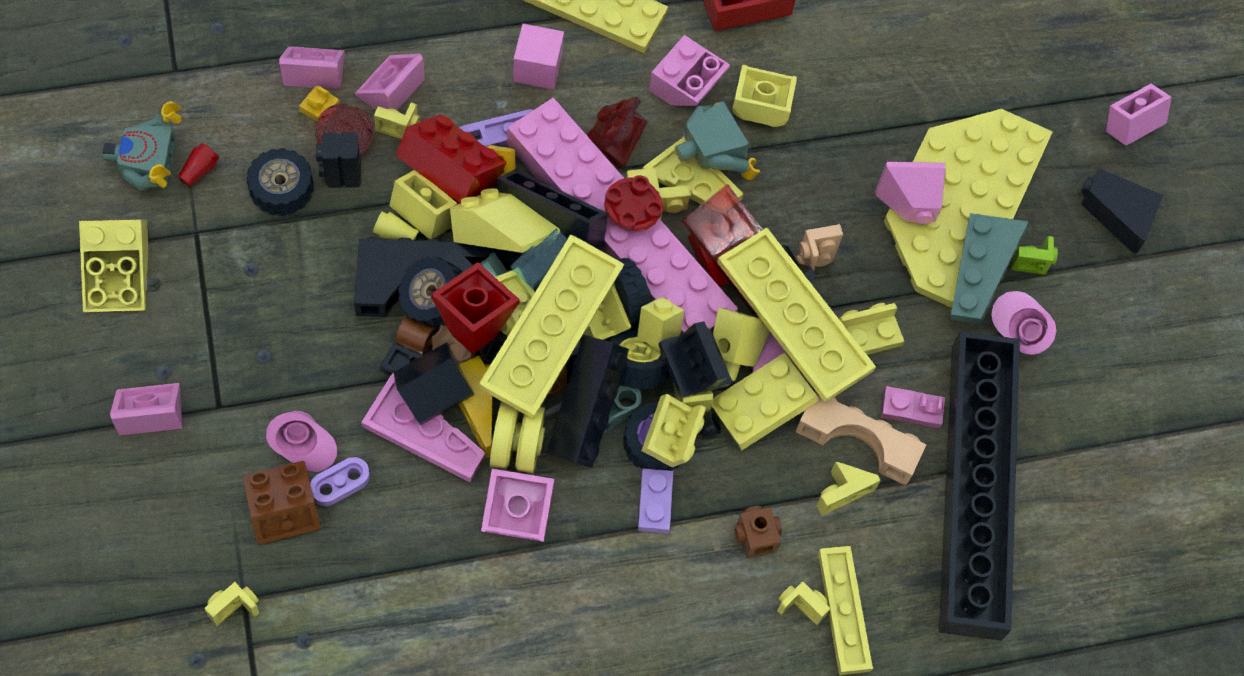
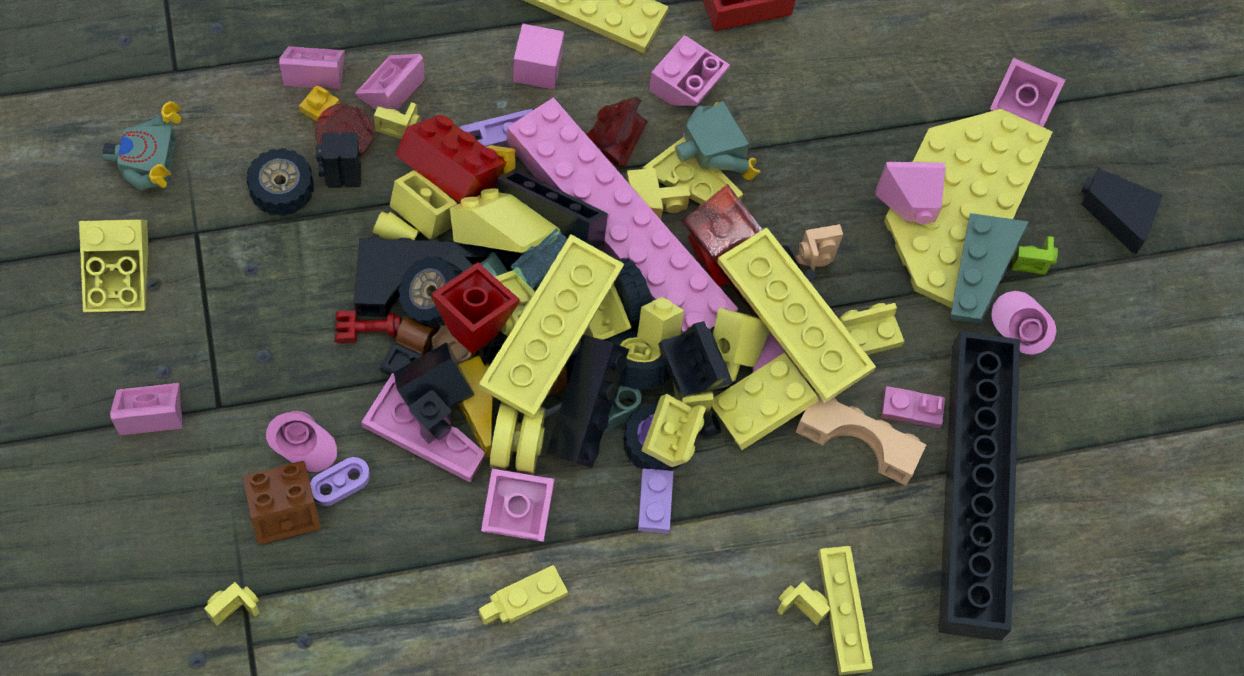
(199, 163): red cone -> none
(356, 326): none -> red hinge
(433, 416): none -> black bracket
(524, 597): none -> light yellow hinge
(633, 203): red dish -> none
(758, 531): dark orange brick -> none
(764, 96): light yellow slope -> none
(852, 485): light yellow slope -> none
(1028, 92): none -> bright pink slope
(1138, 114): bright pink brick -> none

